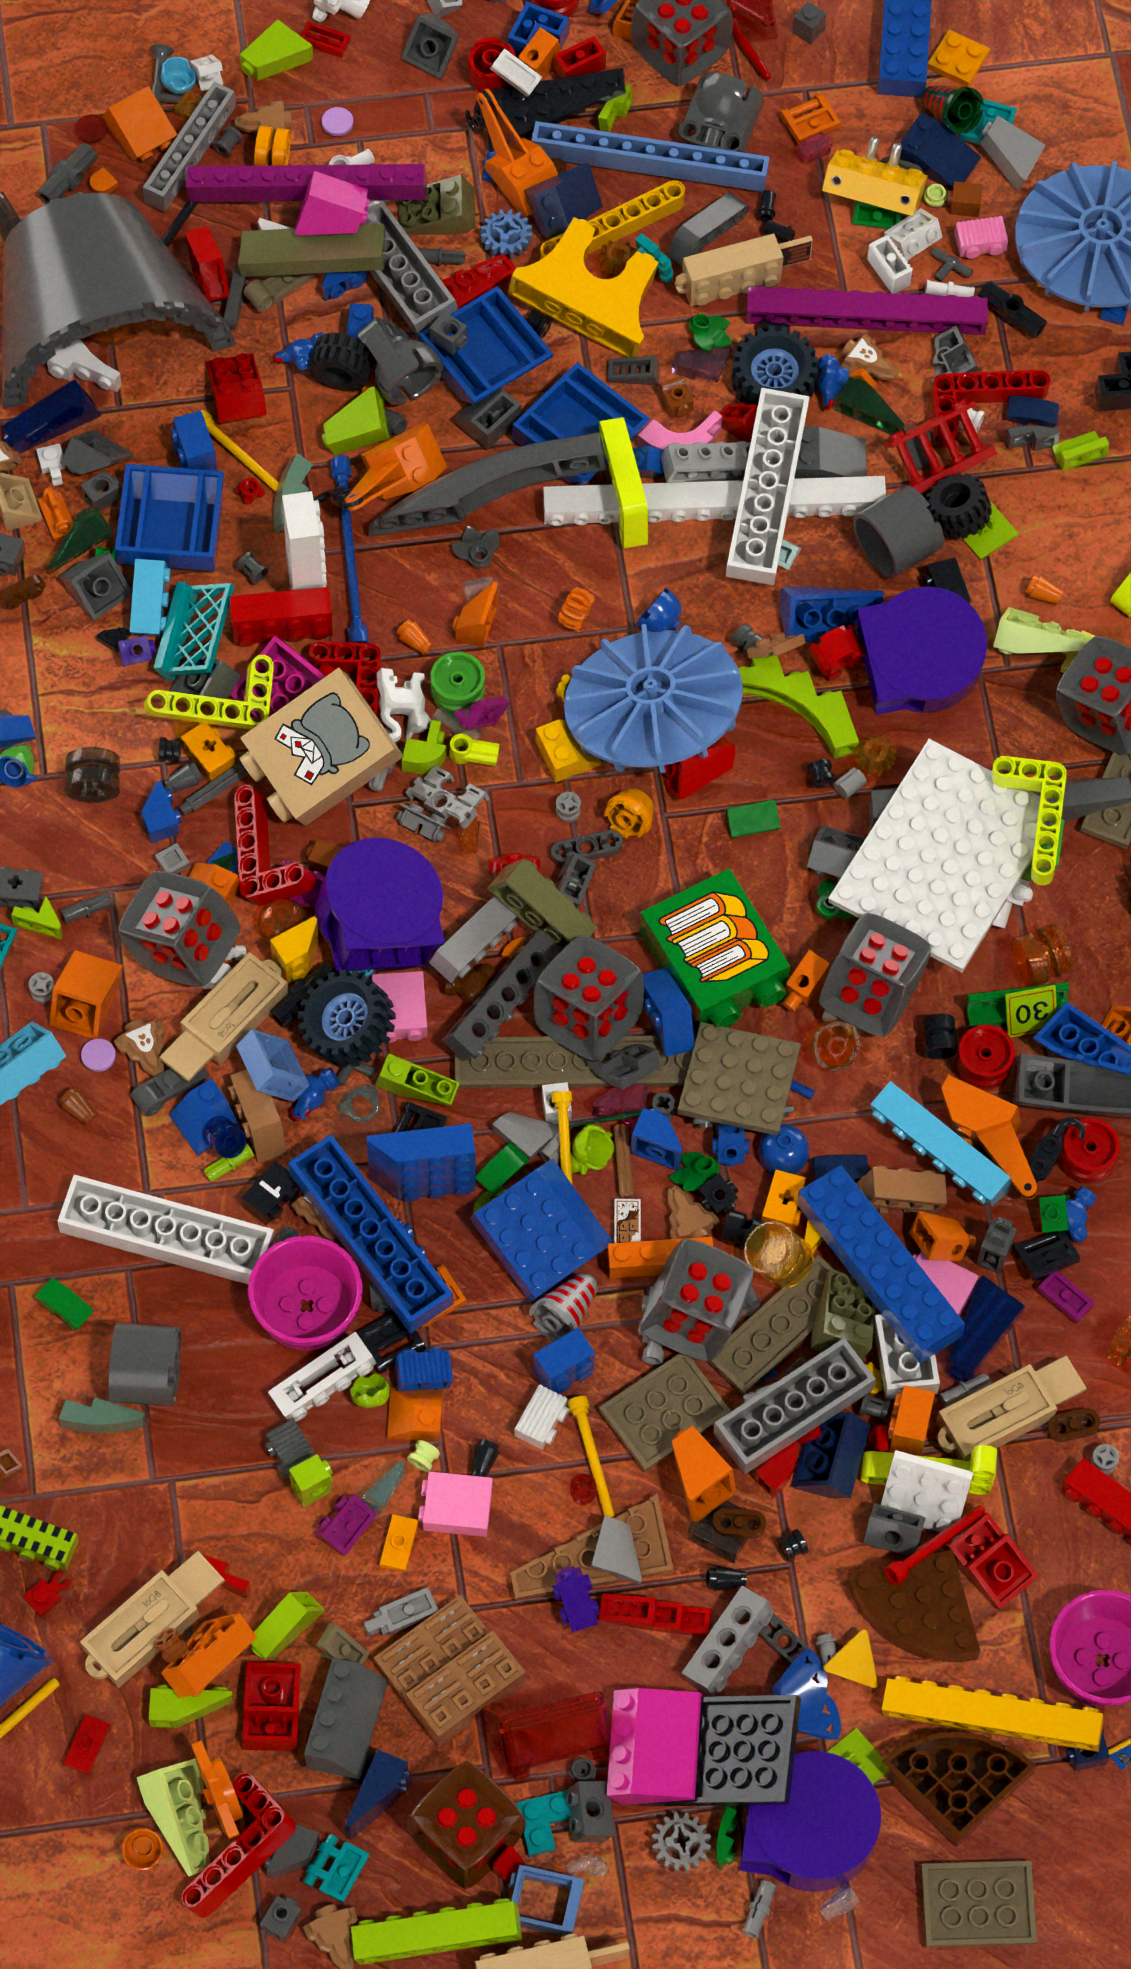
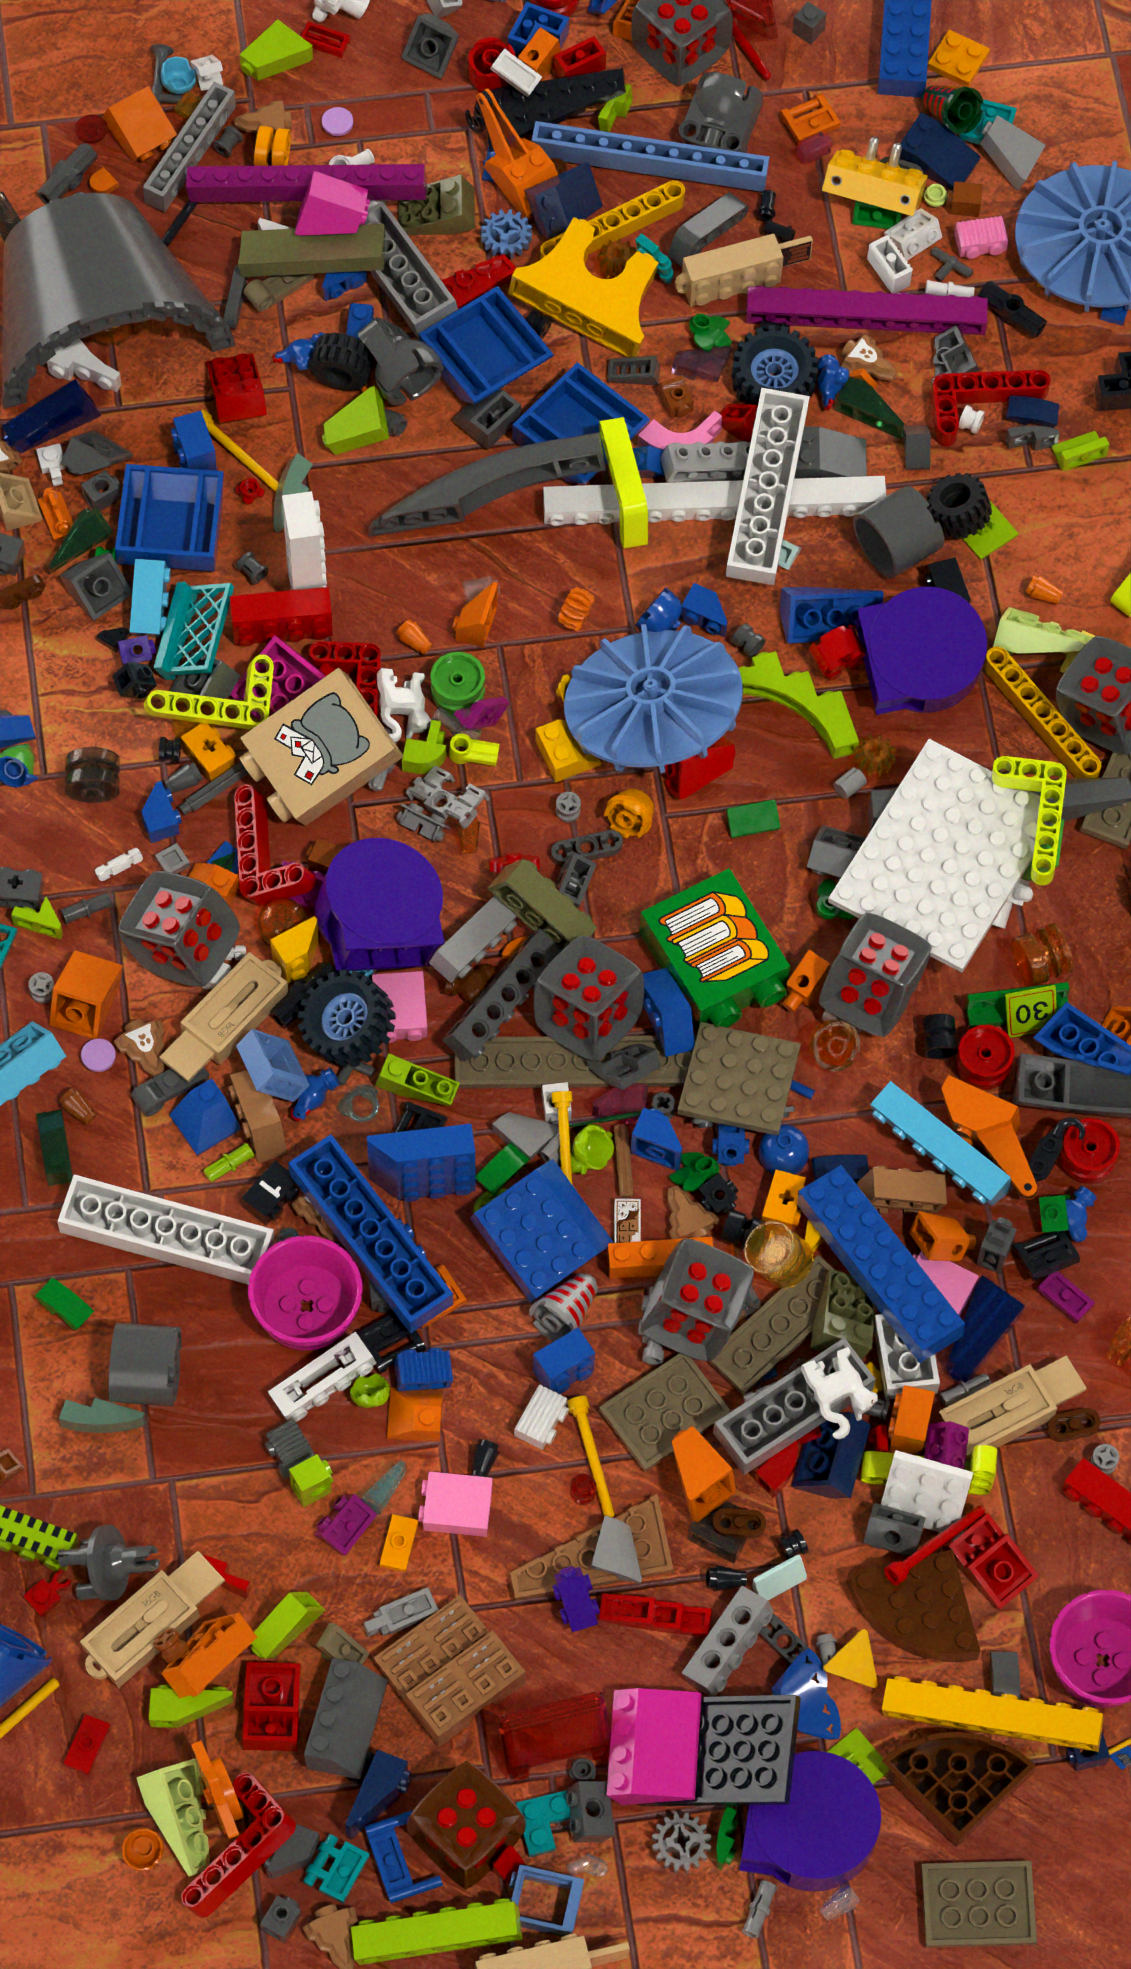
(54, 1147): none -> clear green slope
(108, 1563): none -> dark grey piece
(118, 864): none -> white axle
(134, 680): none -> black brick
(207, 263): red window -> none
(224, 1137): clear blue wheel -> none
(357, 632): blue hose -> none
(392, 1862): none -> blue plate
(393, 468): orange slope -> none
(423, 1456): yellowish green wheel -> none
(440, 256): dark grey axle -> none
(448, 324): dark grey brick -> none
(475, 545): dark grey plate -> none
(704, 609): none -> blue slope
(776, 645): medium nougat plate -> none
(780, 1578): none -> light aqua slope
(821, 773): black wheel -> none
(836, 1386): none -> white animal
(947, 1443): none -> magenta bracket
(959, 462): red fence -> none
(1004, 1673): none -> dark grey slope
(1041, 705): none -> yellow beam

